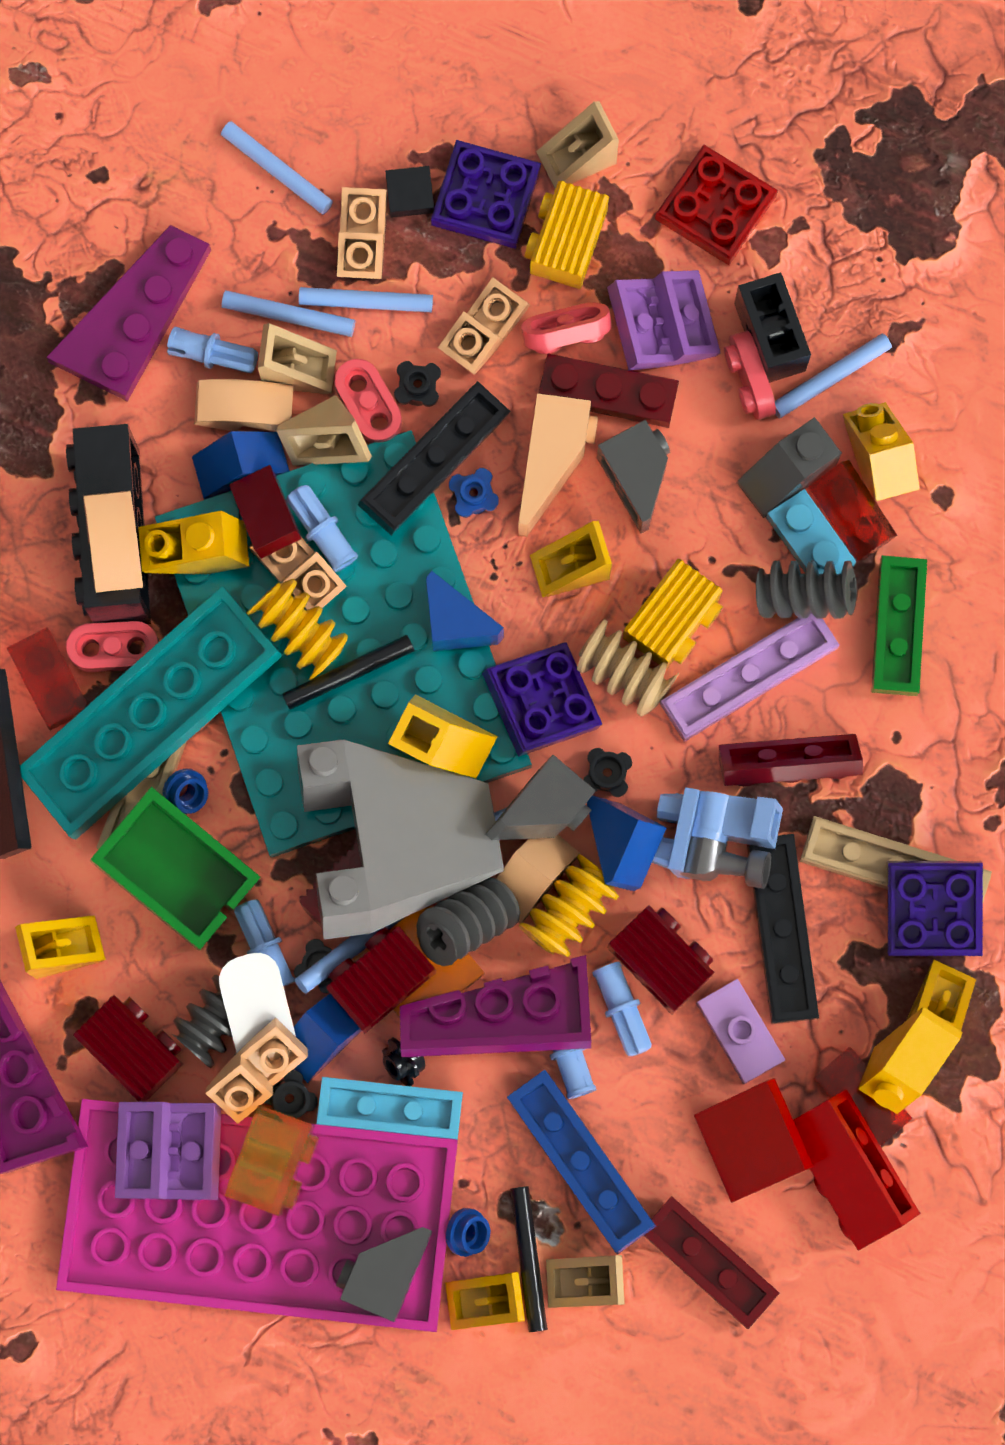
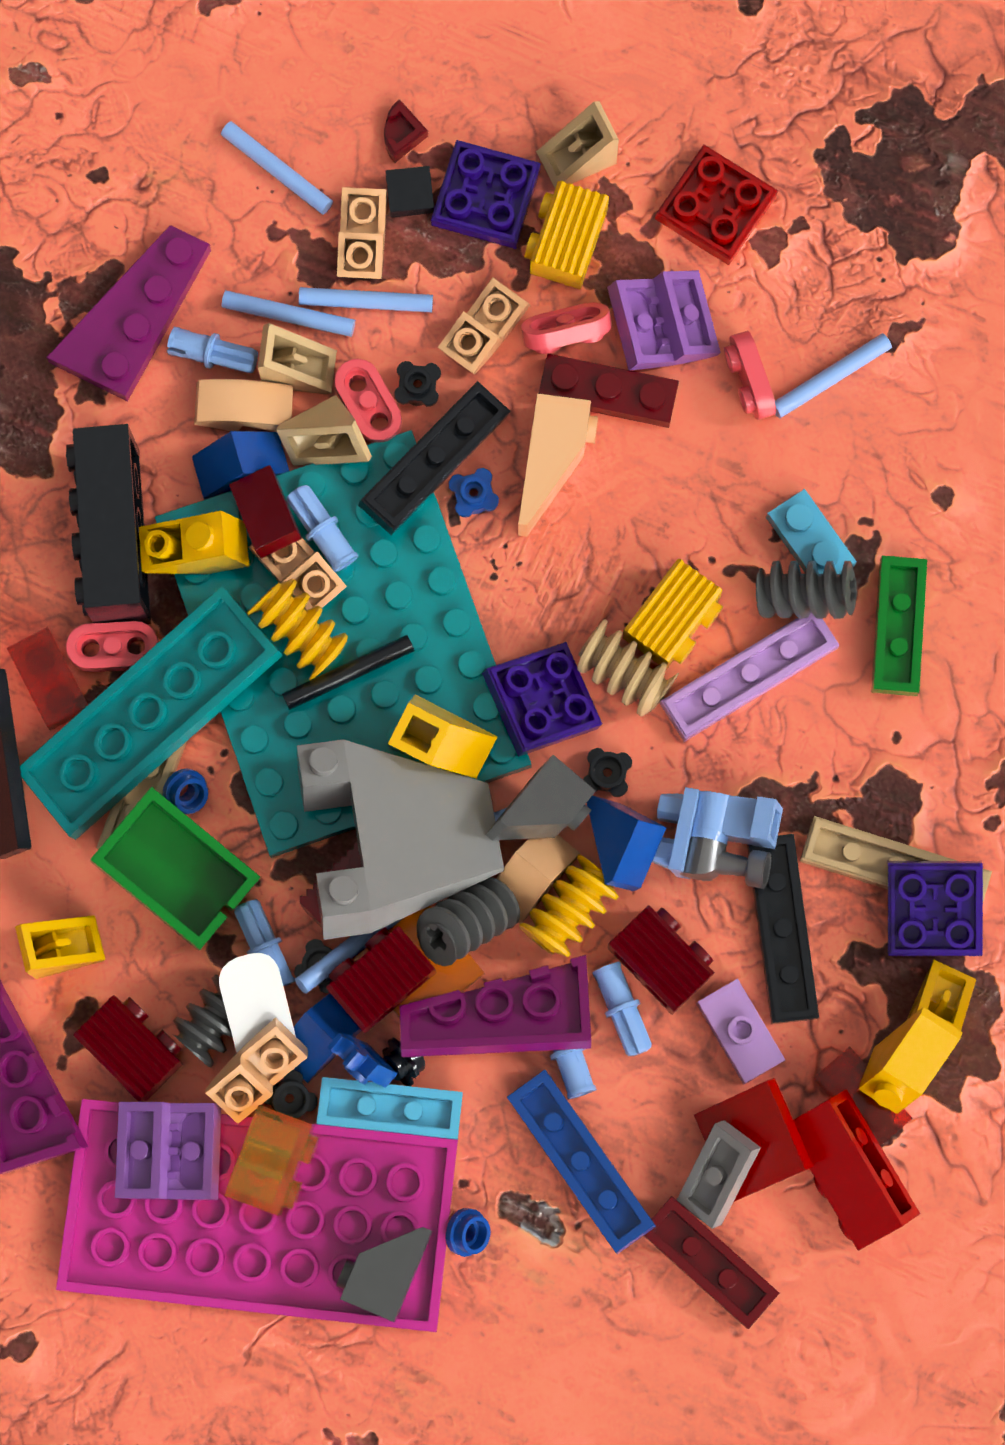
(113, 541): light nougat slope -> none
(362, 1060): none -> blue plate
(402, 131): none -> dark red tile
(456, 620): blue slope -> none
(485, 1301): yellow slope -> none
(528, 1259): black bar -> none
(572, 561): yellow slope -> none
(585, 1281): tan slope -> none
(636, 468): dark grey slope -> none
(718, 1174): none -> light grey plate
(774, 325): black brick -> none
(790, 467): dark grey slope -> none
(790, 760): dark red plate -> none
(852, 511): clear red plate -> none
(882, 451): yellow slope -> none

